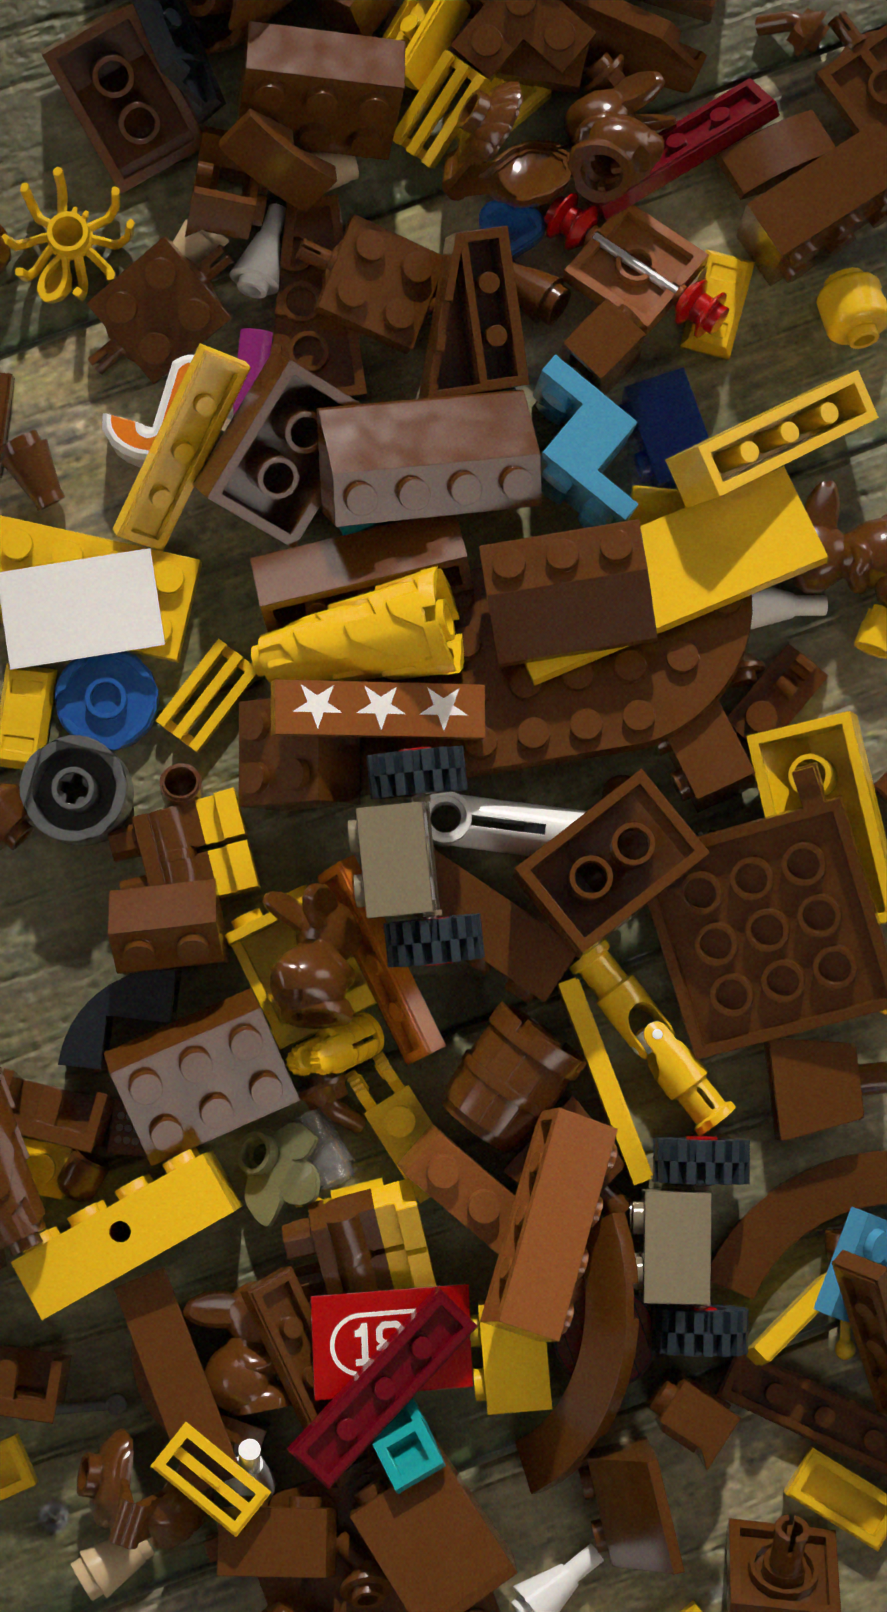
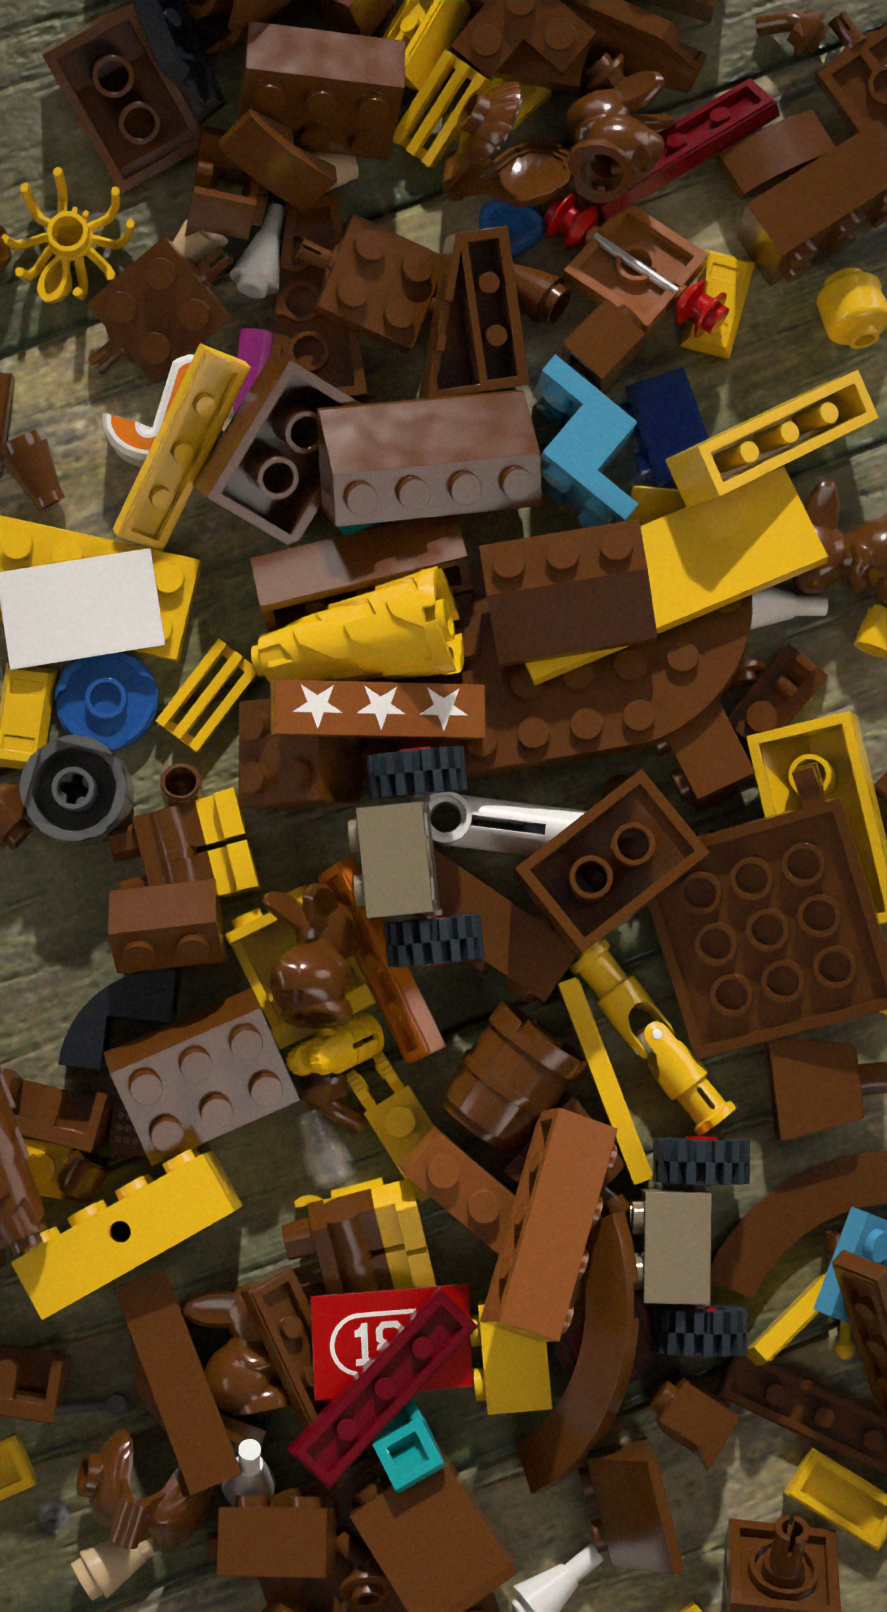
(247, 1508): yellow tile -> none
(278, 1170): olive plate -> none

